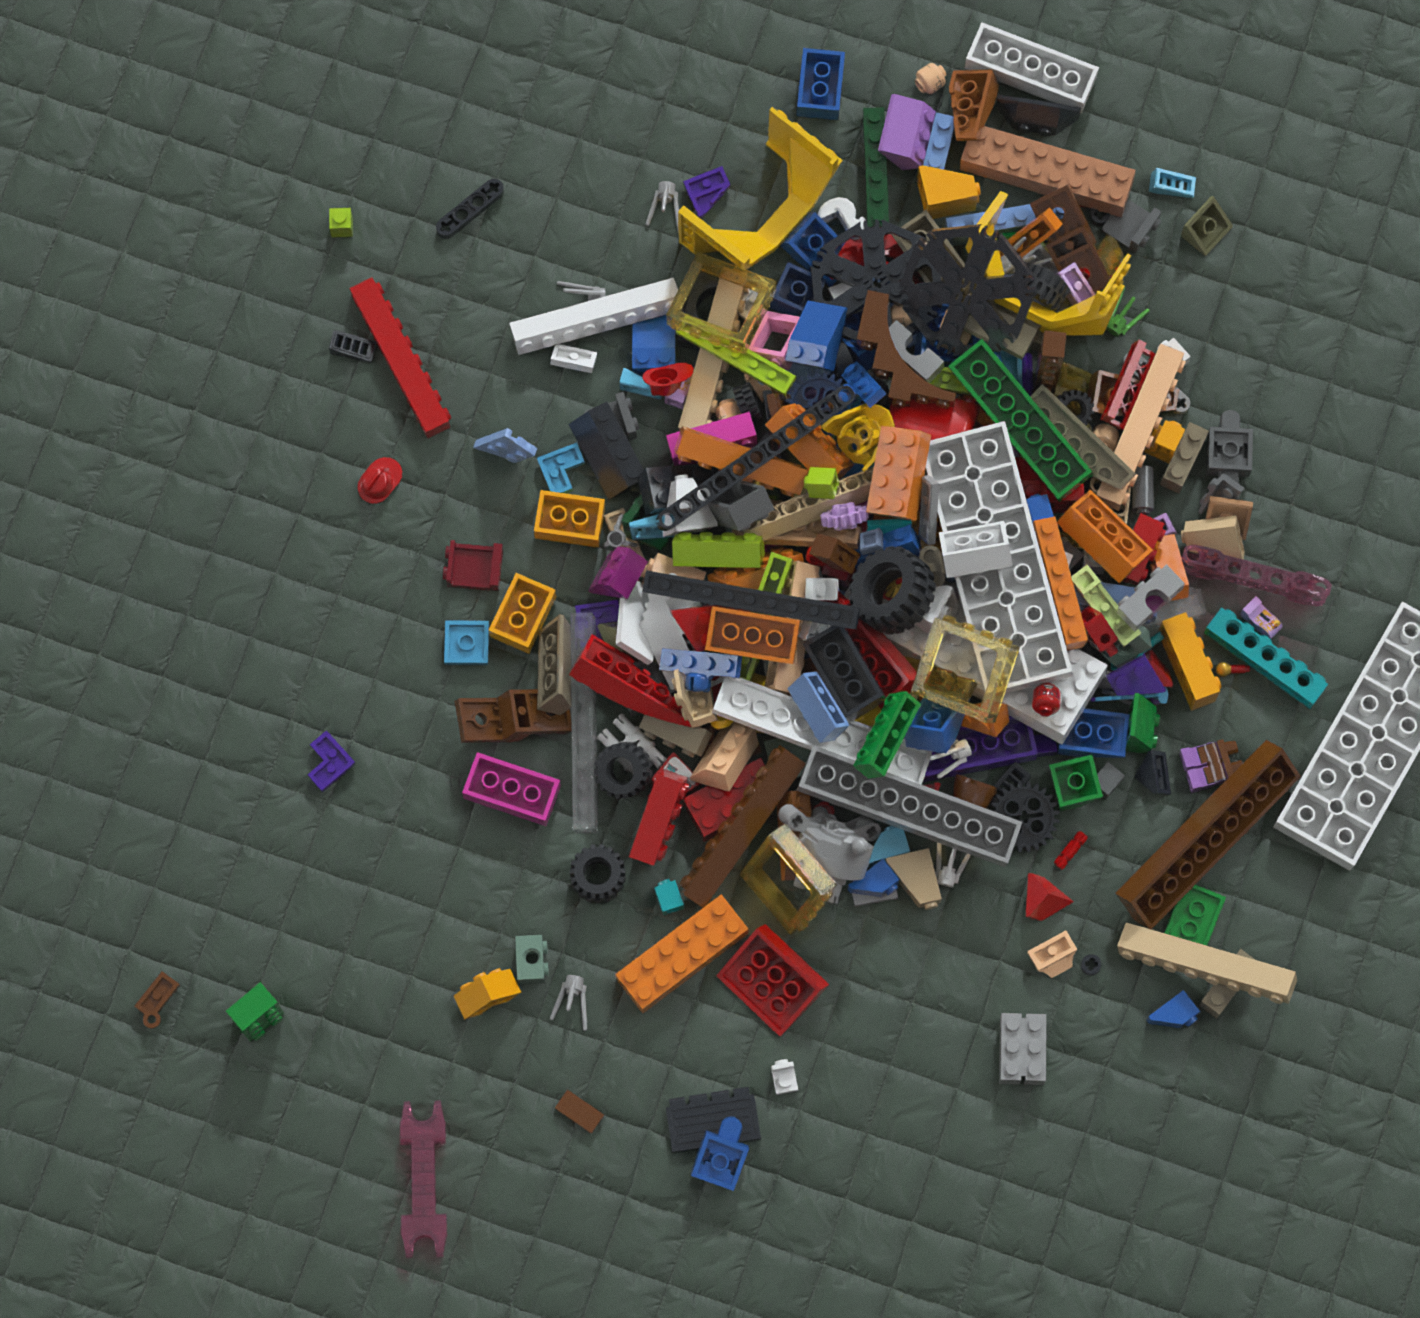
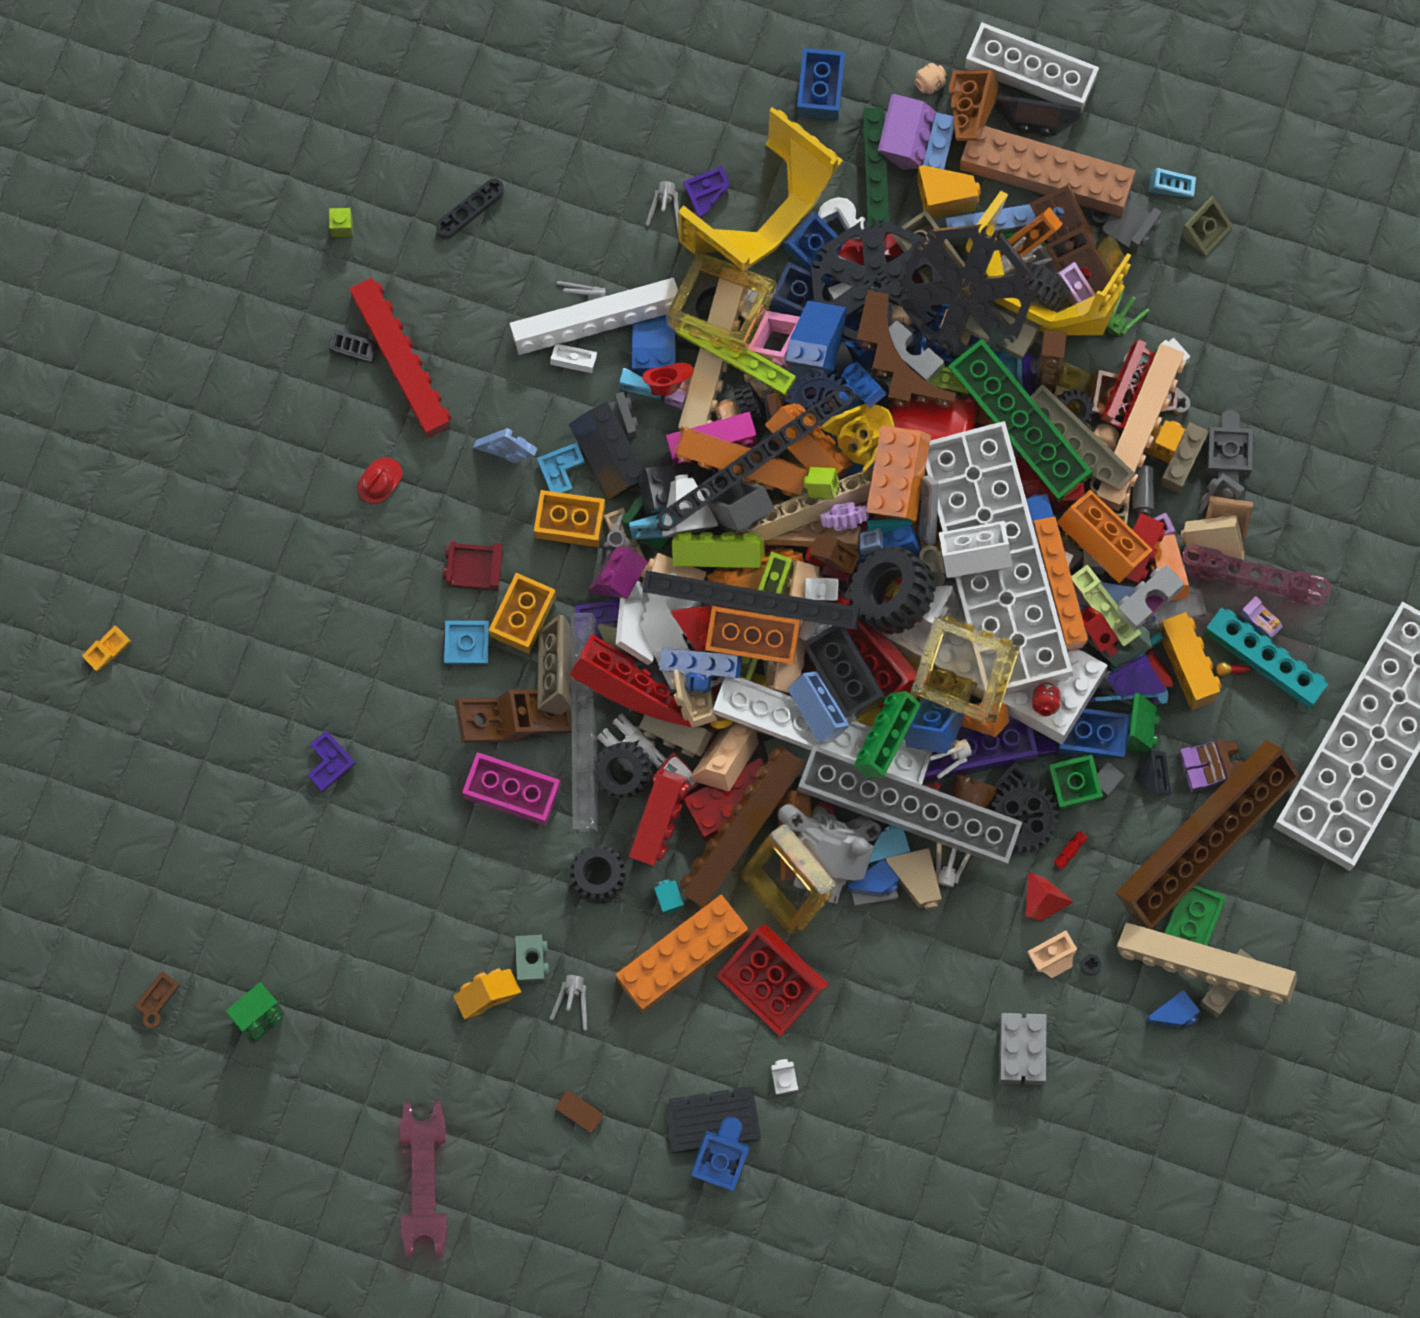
(107, 648): none -> light orange slope

